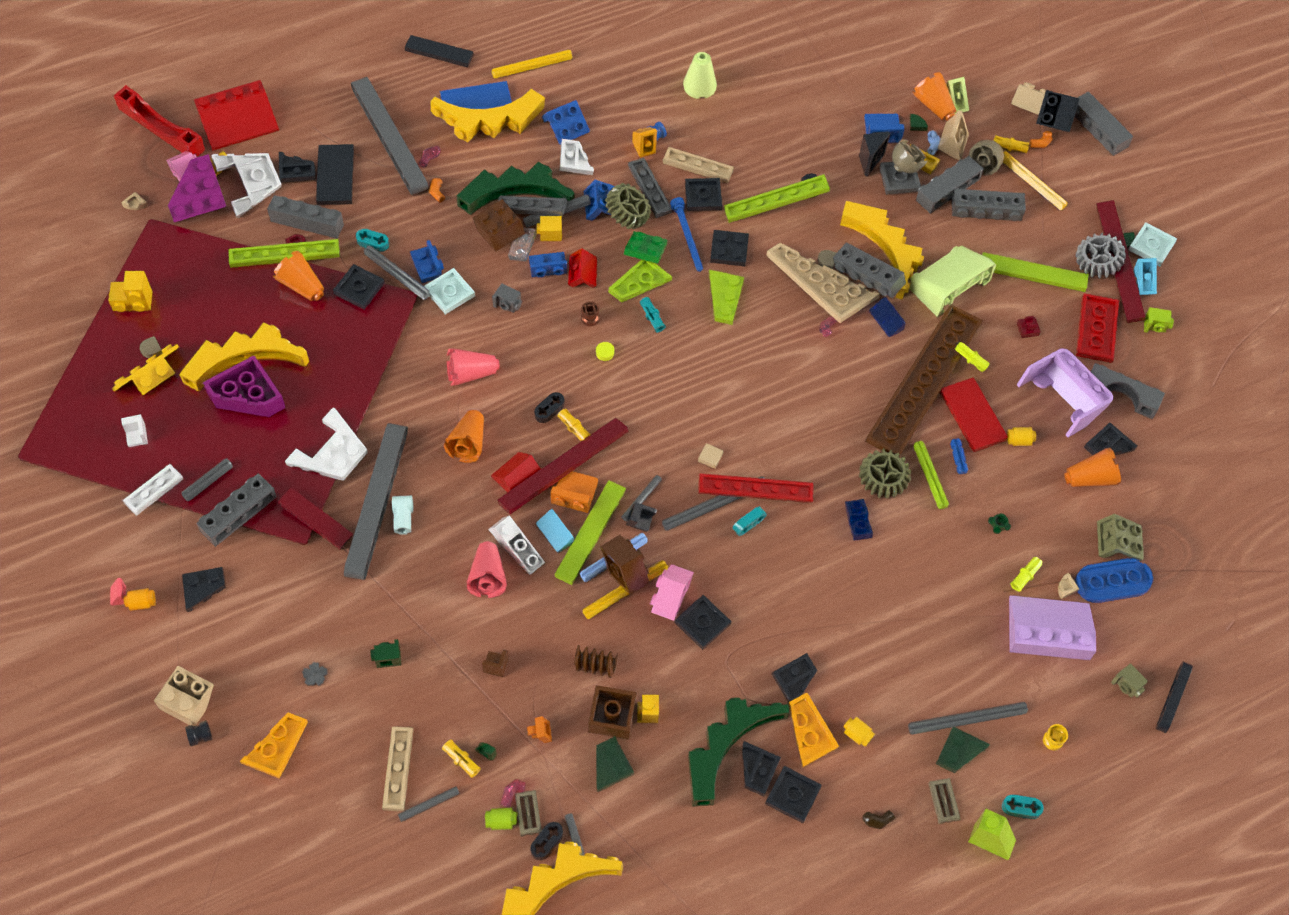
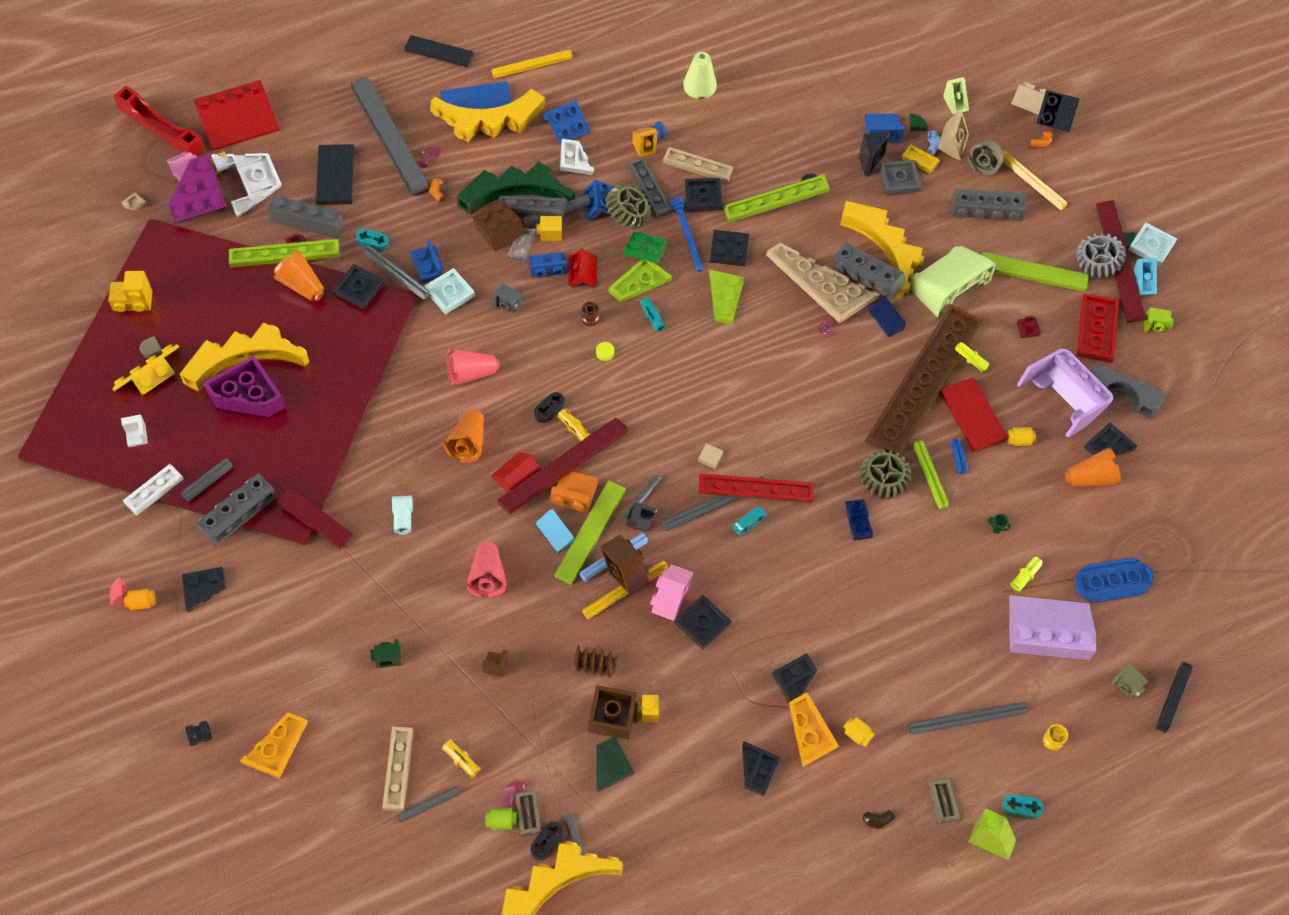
(185, 696): tan slope -> none
(295, 169): black wing -> none
(314, 674): dark grey plant -> none
(337, 456): white wing -> none
(375, 502): dark grey beam -> none
(486, 750): dark green tile -> none
(516, 544): white slope -> none
(541, 730): orange tile -> none
(720, 738): dark green arch -> none
(793, 794): black plate -> none
(826, 258): dark tan tile -> none
(907, 158): dark tan cylinder -> none
(936, 96): orange cone -> none
(942, 187): dark grey brick -> none
(959, 750): clear green wing -> none
(1012, 144): yellow pin -> none
(1067, 586): tan tile -> none
(1102, 124): dark grey brick -> none
(1119, 535): olive bracket -> none

